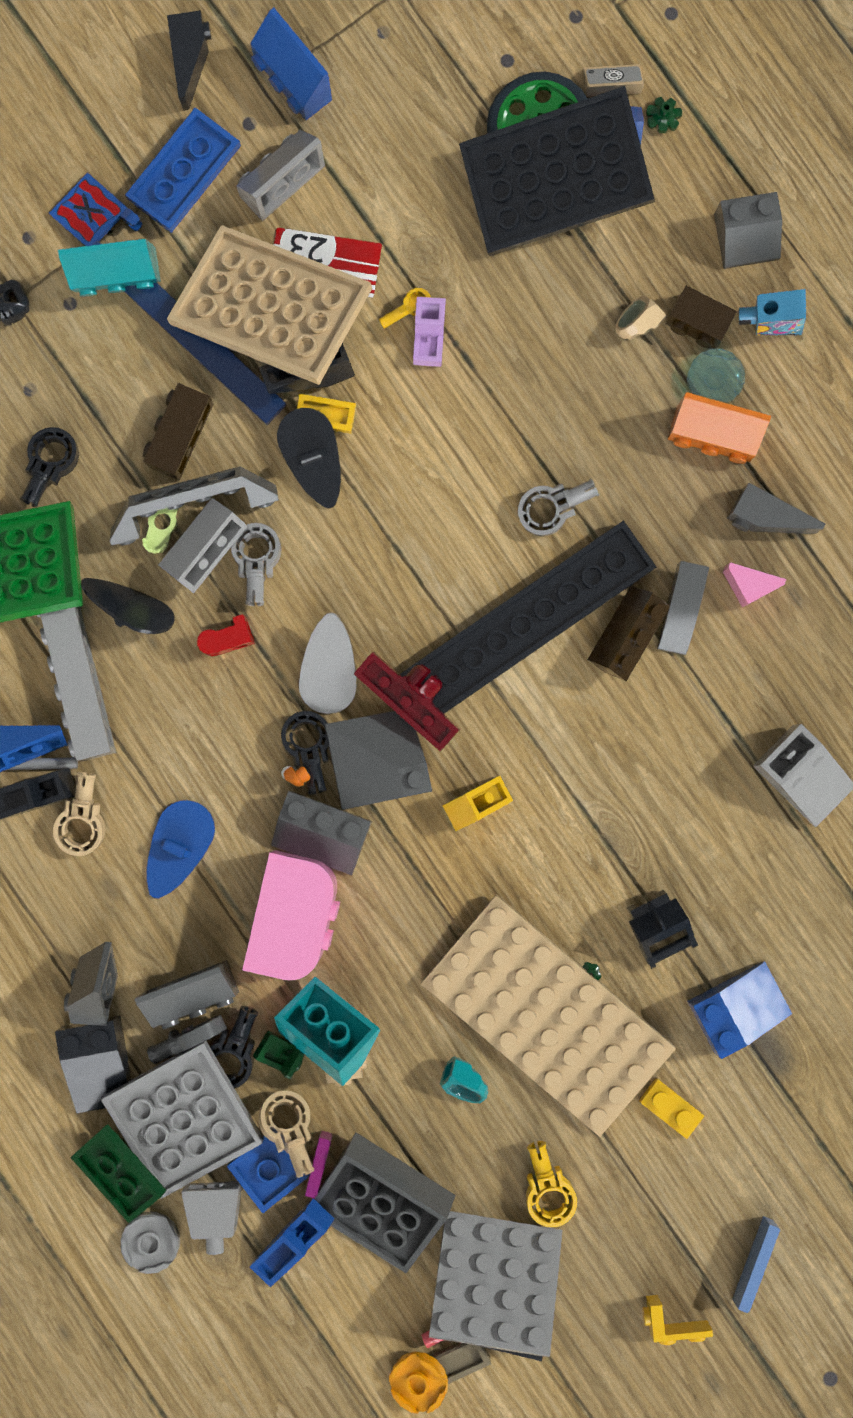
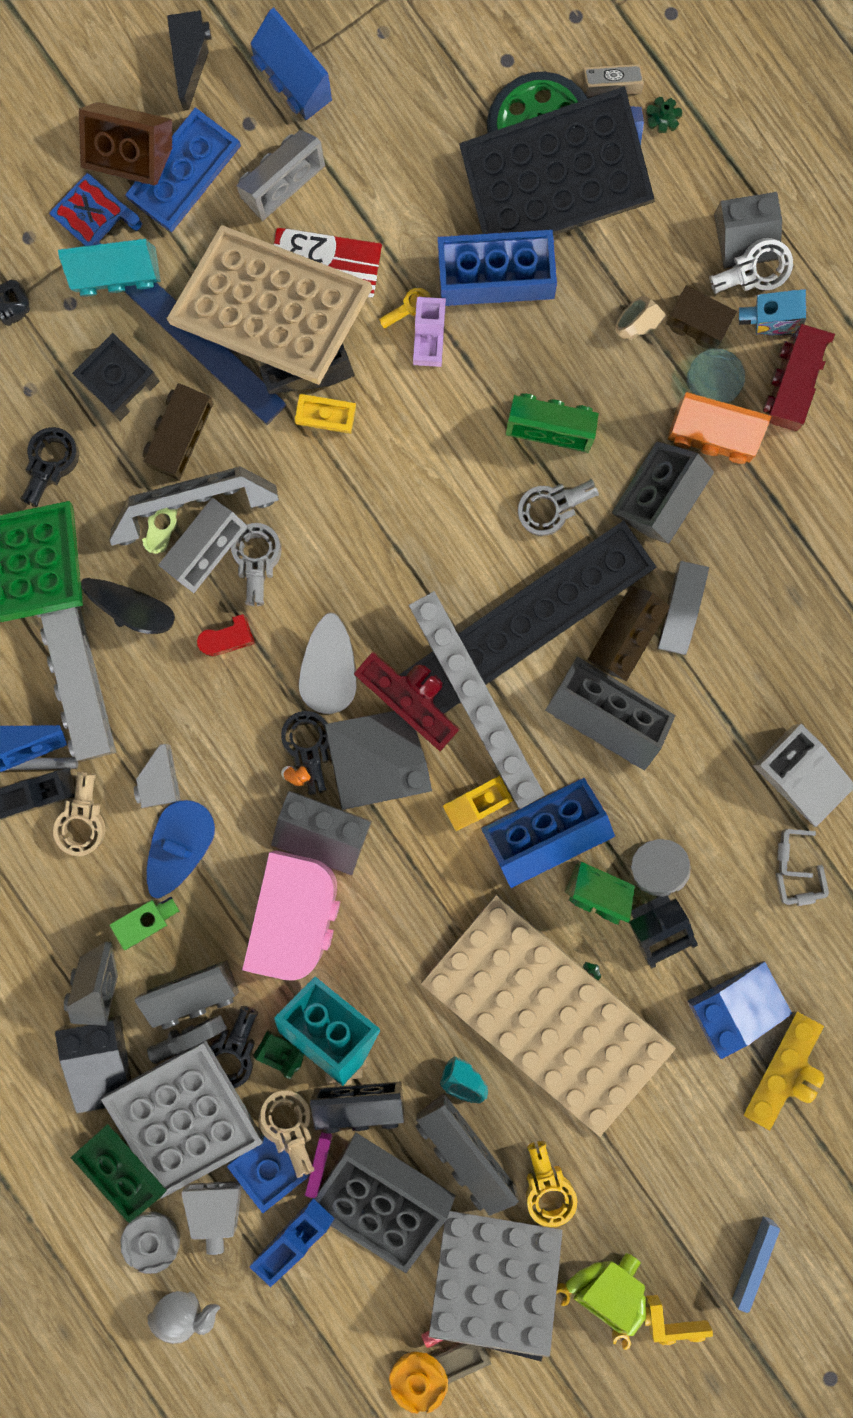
(115, 375): none -> black panel
(124, 142): none -> reddish brown slope
(131, 929): none -> bright green torso
(158, 780): none -> light grey slope
(180, 1316): none -> light grey hair
(311, 454): black shield -> none
(357, 1106): none -> black slope
(467, 1155): none -> dark grey slope
(476, 700): none -> light grey plate
(497, 267): none -> blue slope
(548, 832): none -> blue slope
(552, 423): none -> green slope
(599, 890): none -> green slope
(610, 1295): none -> lime torso
(611, 713): none -> dark grey slope
(661, 867): none -> light grey tile
(663, 491): none -> dark grey slope
(671, 1108): yellow plate -> none
(748, 262): none -> white pin
(749, 583): bright pink slope -> none
(763, 512): dark grey slope -> none
(784, 851): none -> light grey piece
(787, 1073): none -> yellow plate
(797, 377): none -> dark red wedge
(805, 898): none -> light grey piece

